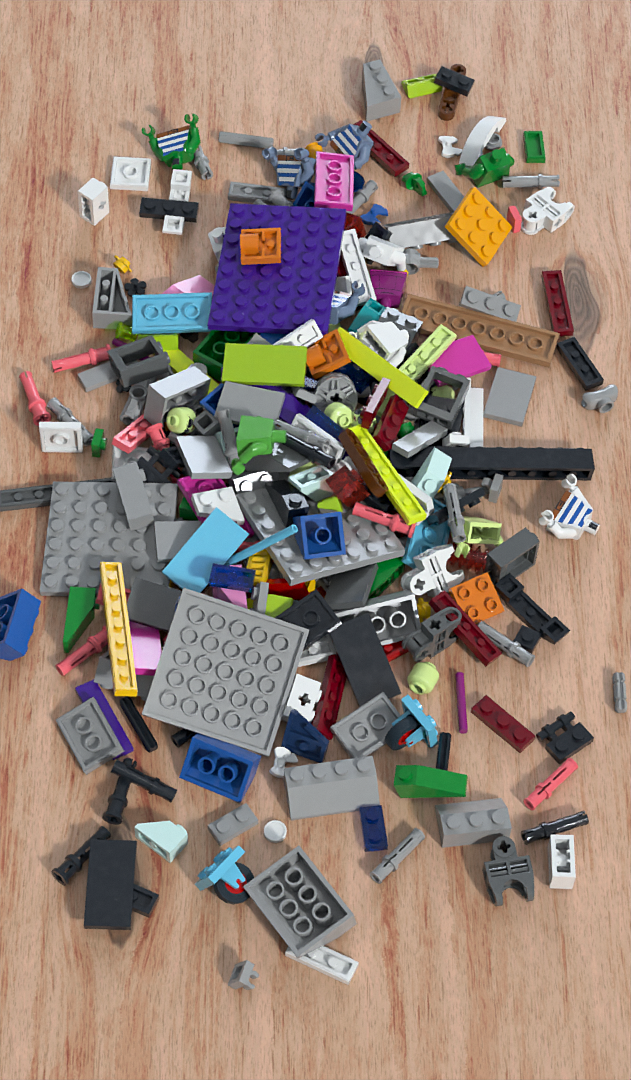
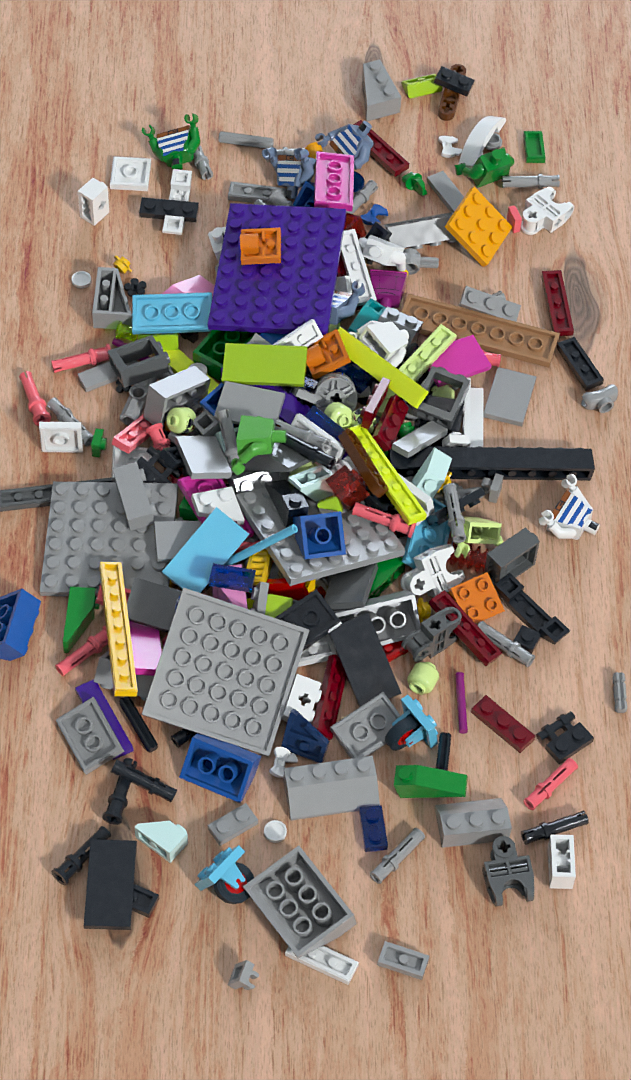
(403, 960): none -> light grey plate

